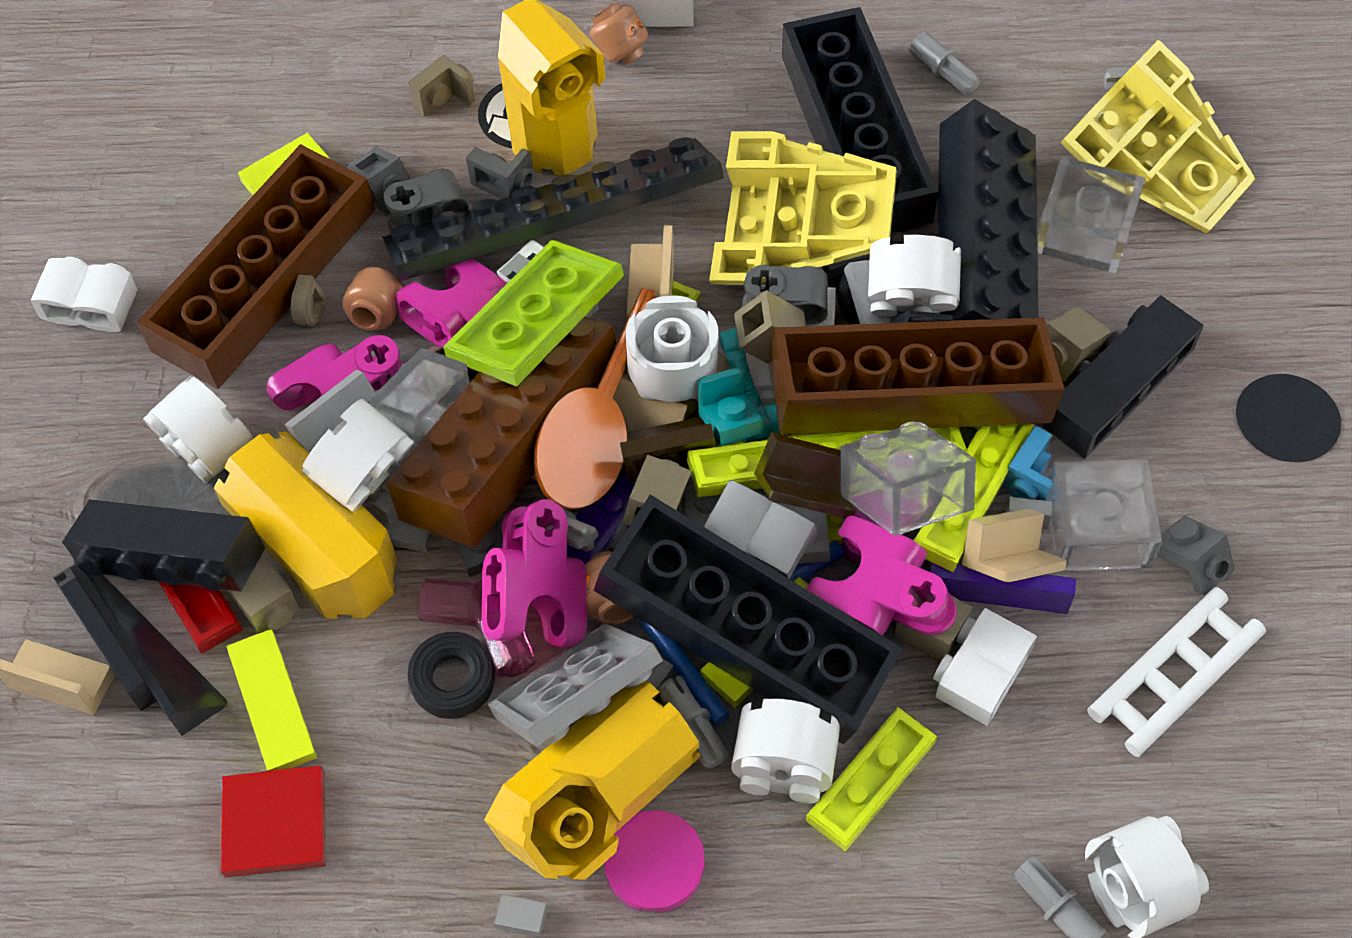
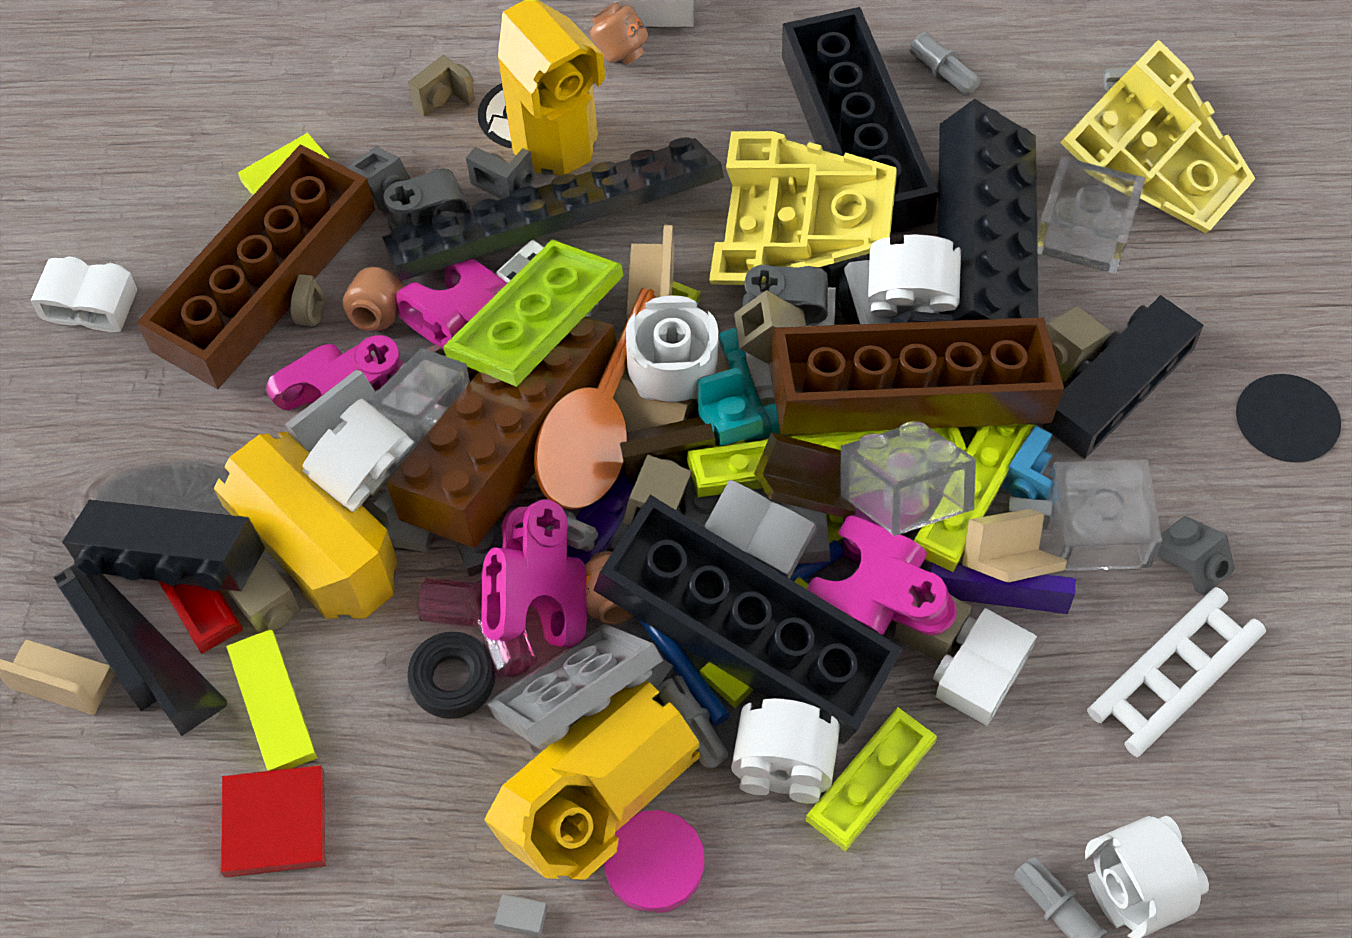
(198, 428): white brick -> none

